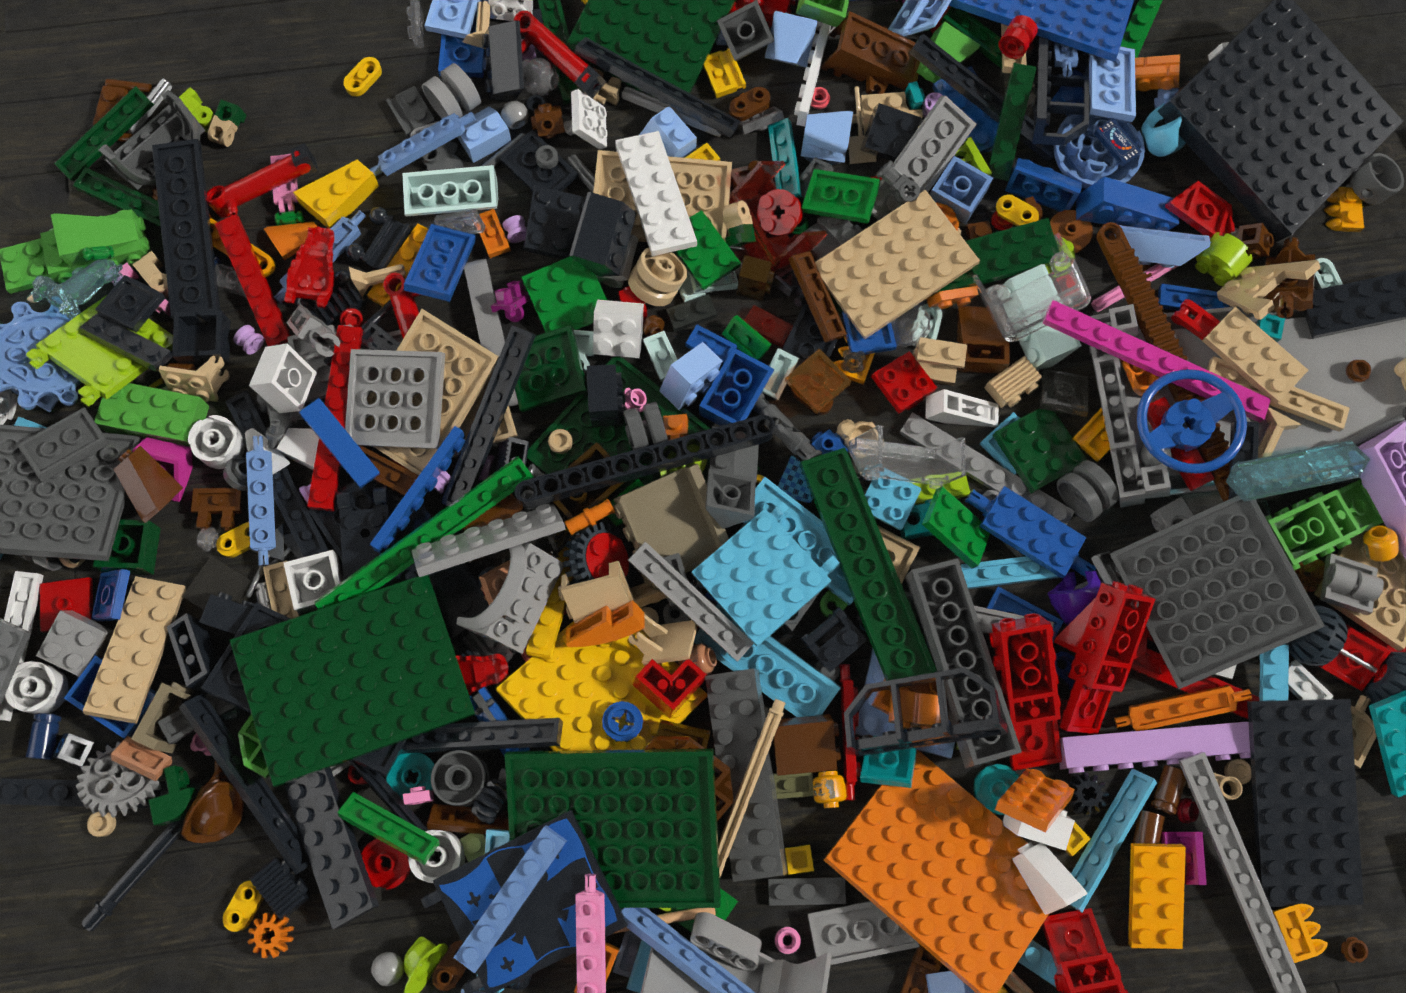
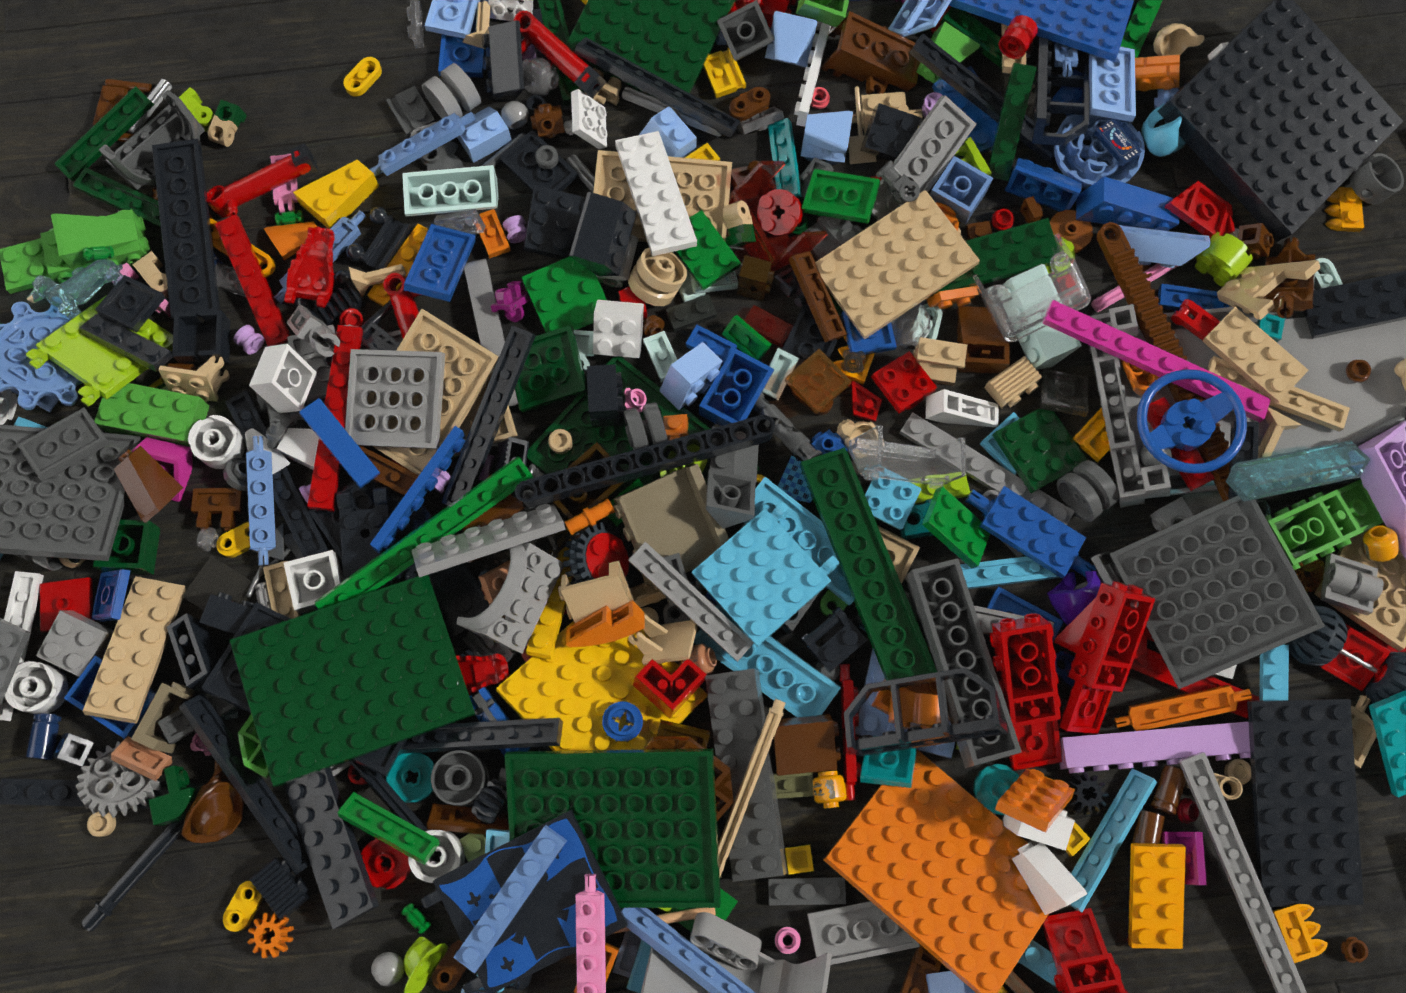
(416, 918): none -> green piece
(418, 796): bright pink plate -> none
(864, 403): none -> red piece
(914, 96): teal plate -> none
(1016, 211): yellow plate -> none
(1175, 40): none -> tan hair
(1304, 684): white plate -> none

